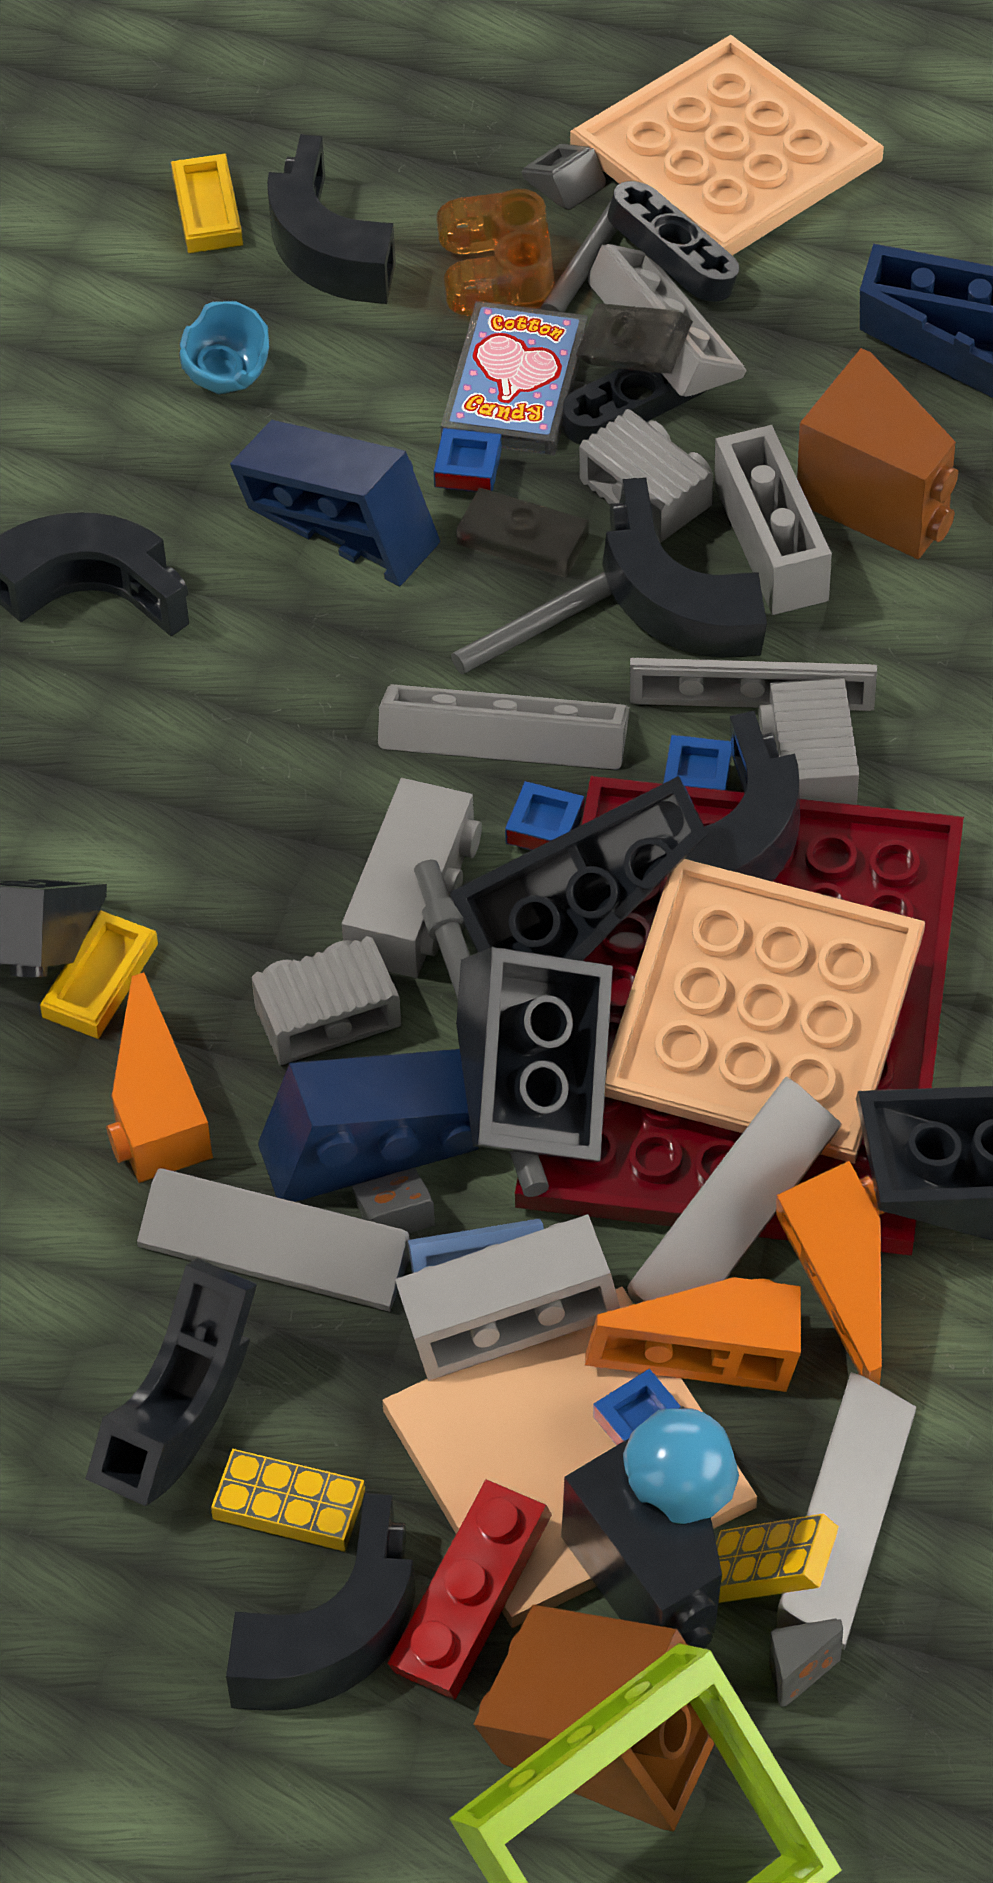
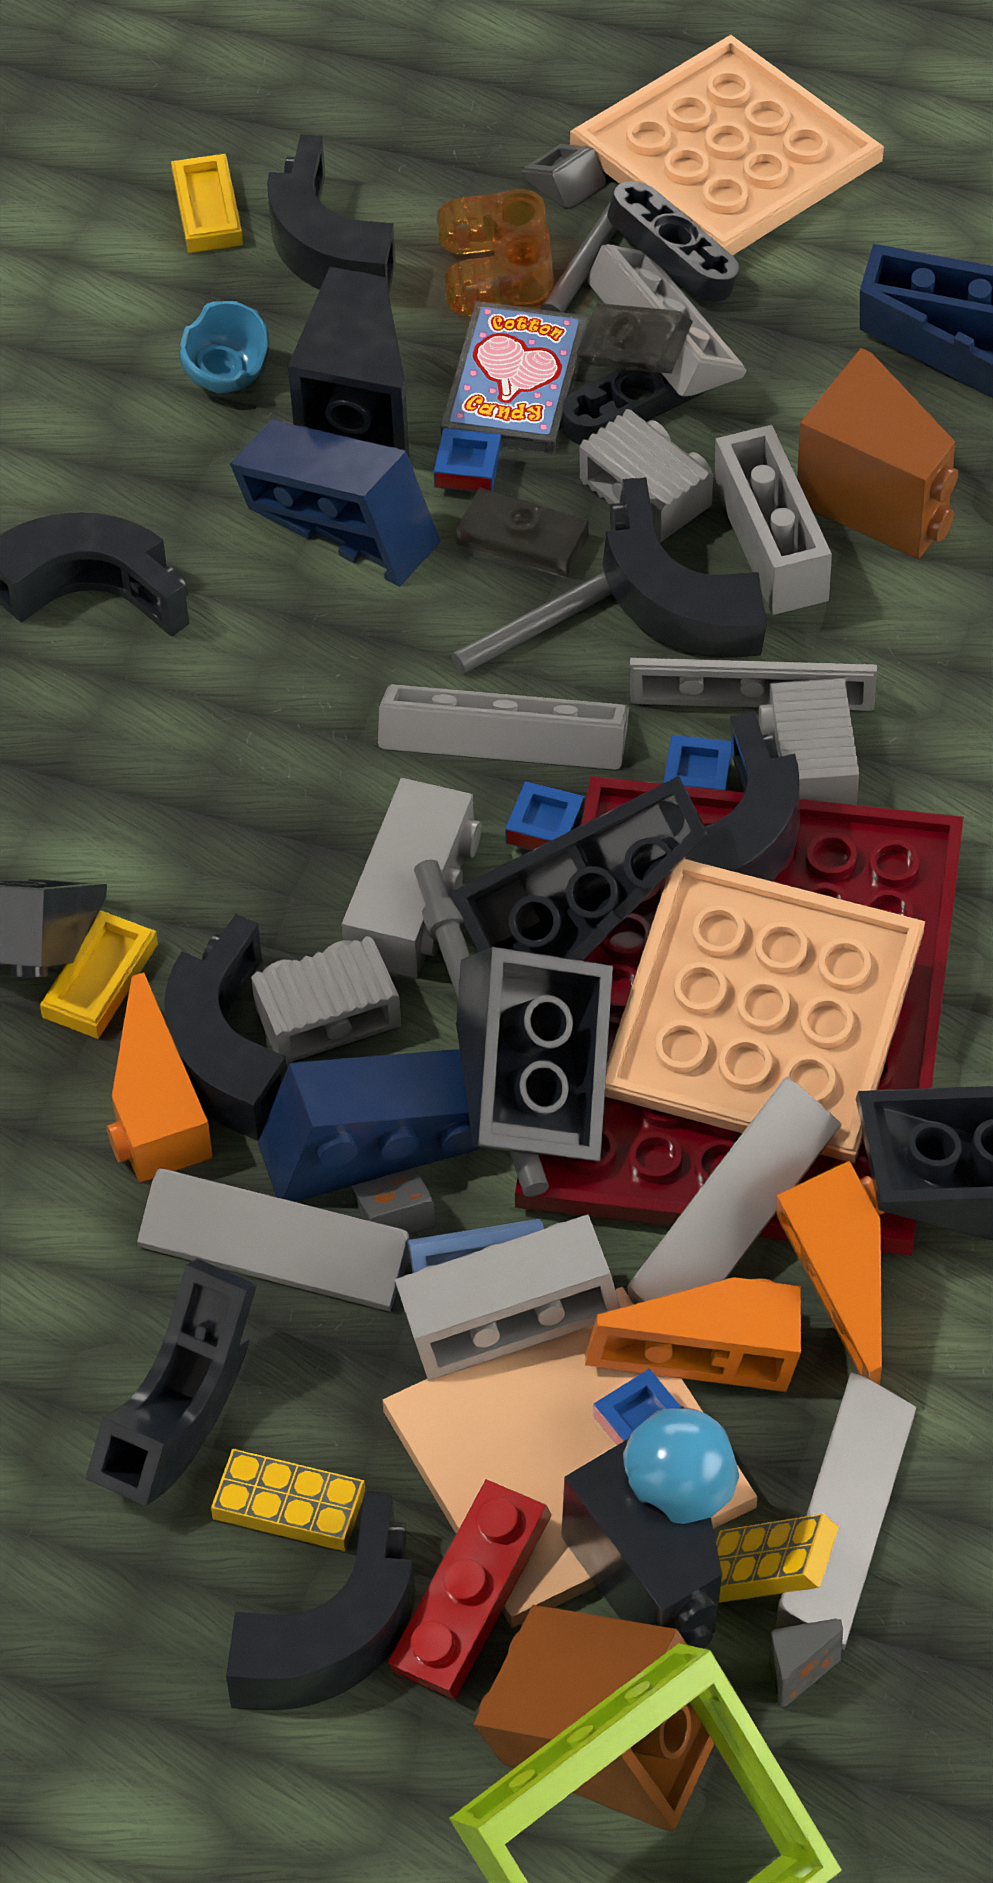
(228, 1073): none -> black arch
(349, 363): none -> black slope

